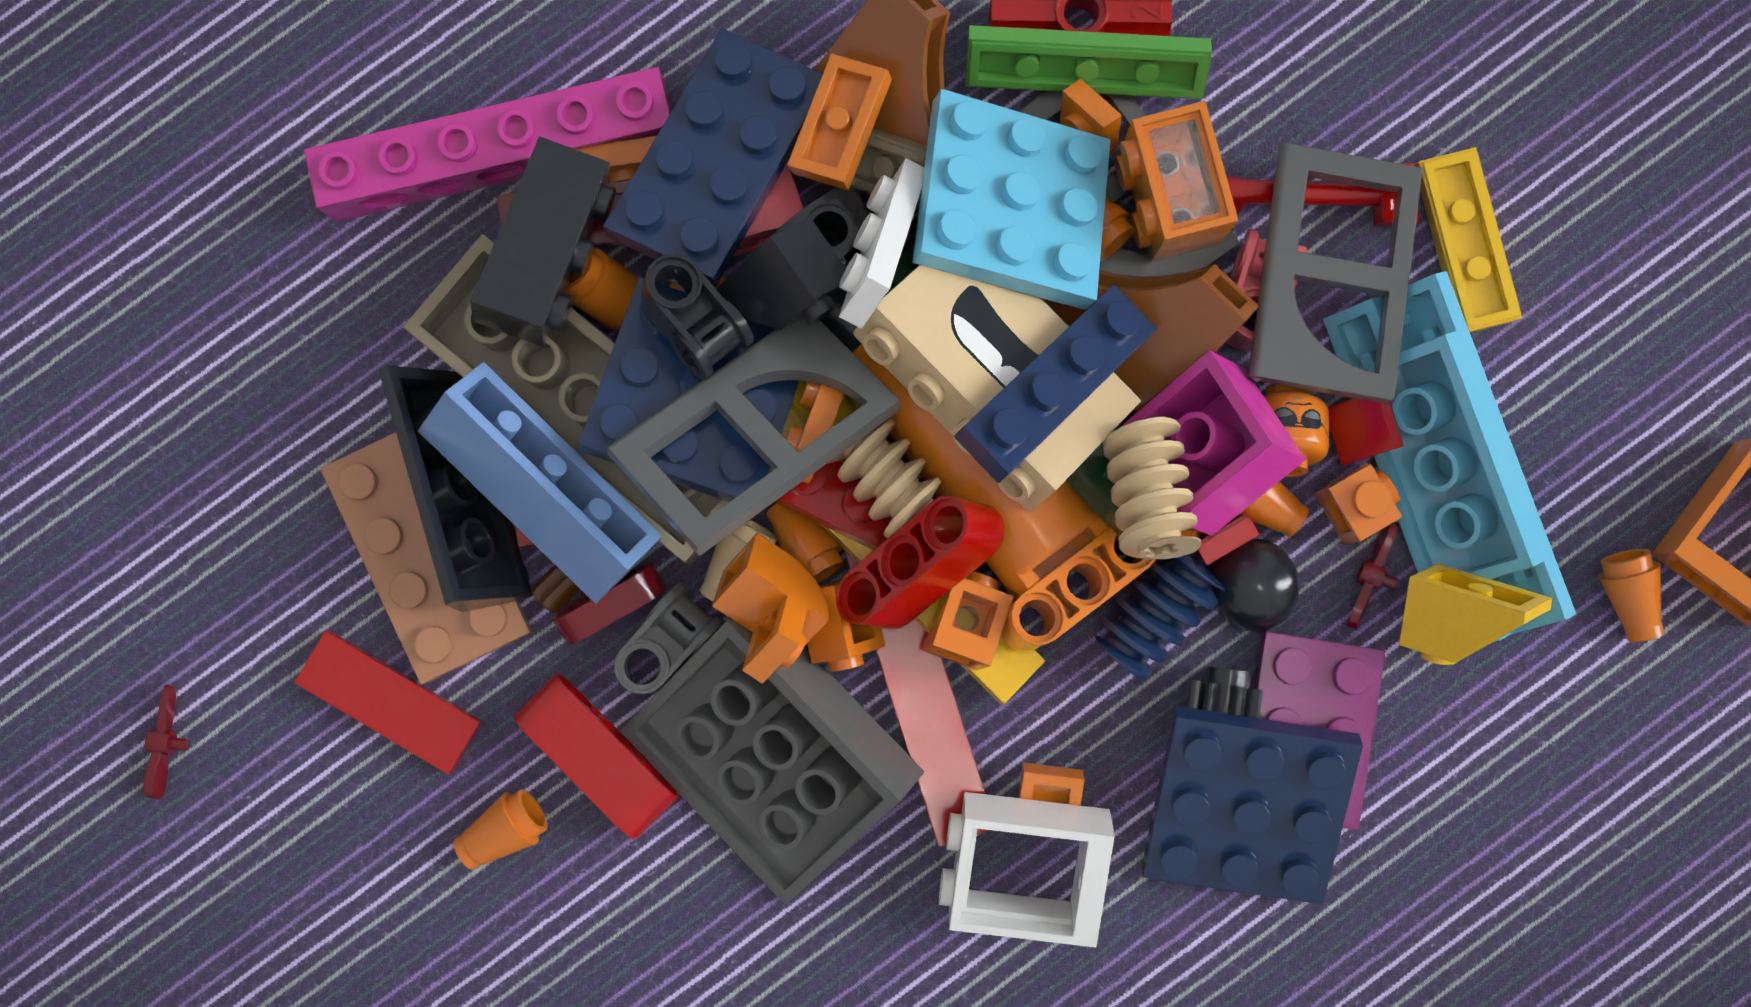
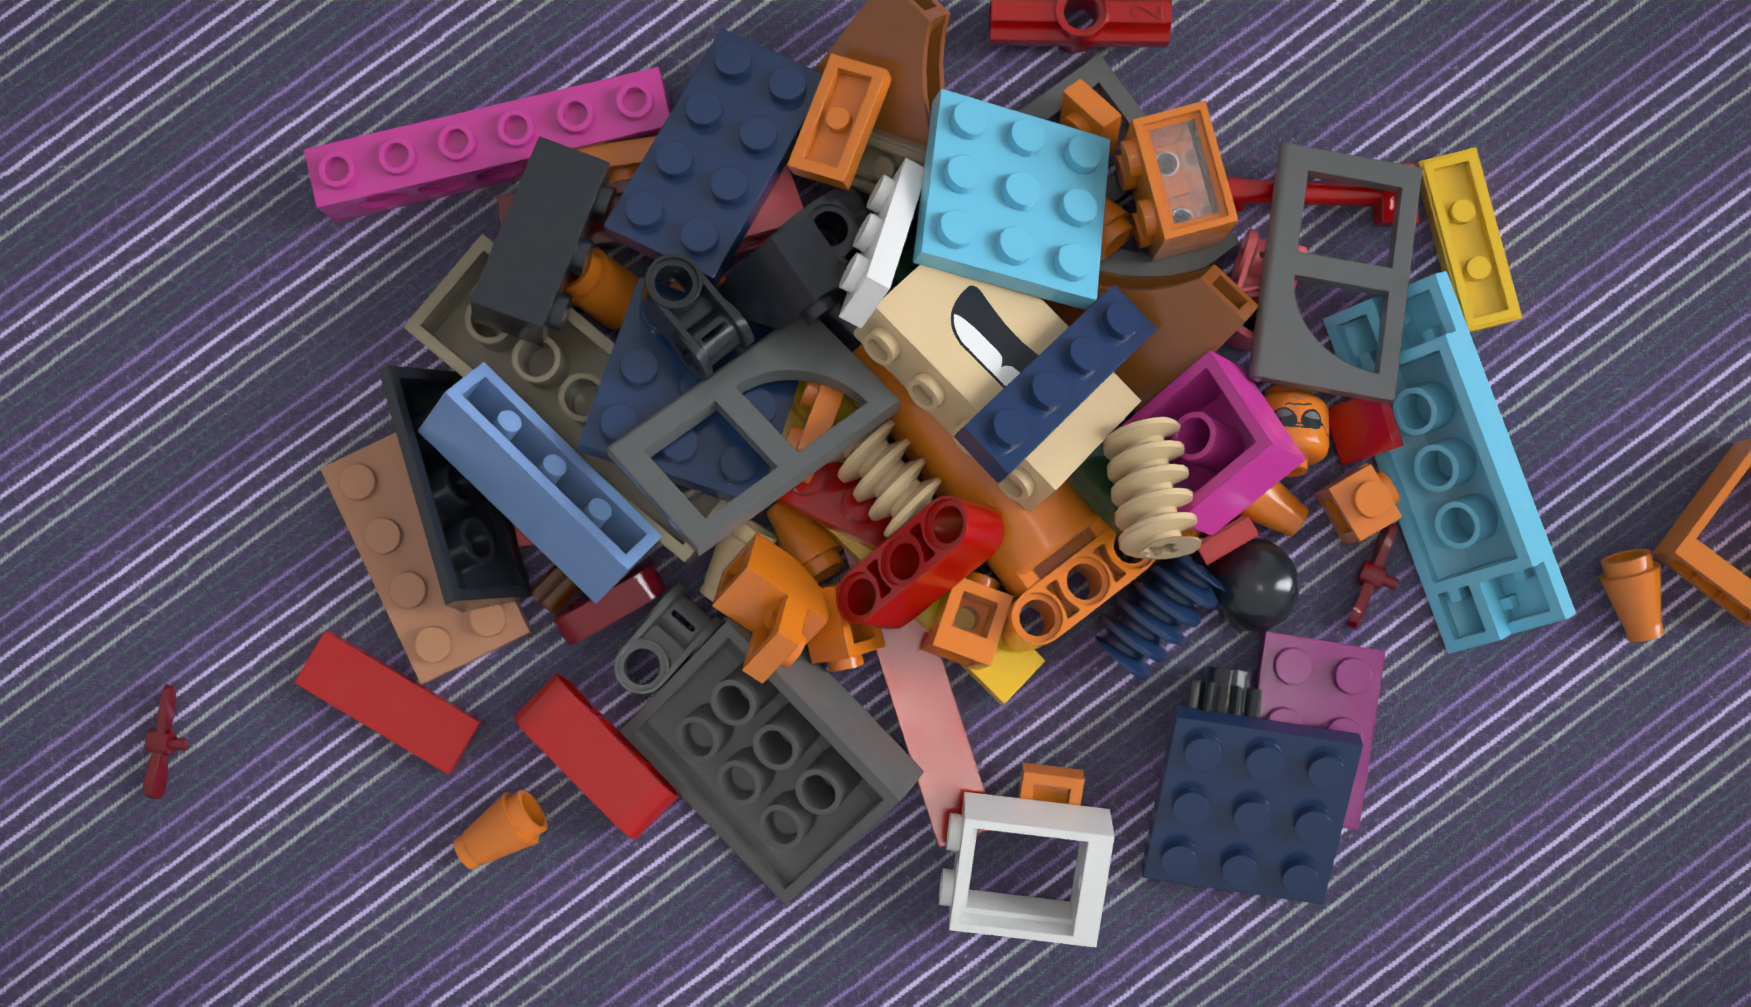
(1102, 60): bright green tile -> none
(1460, 613): yellow slope -> none

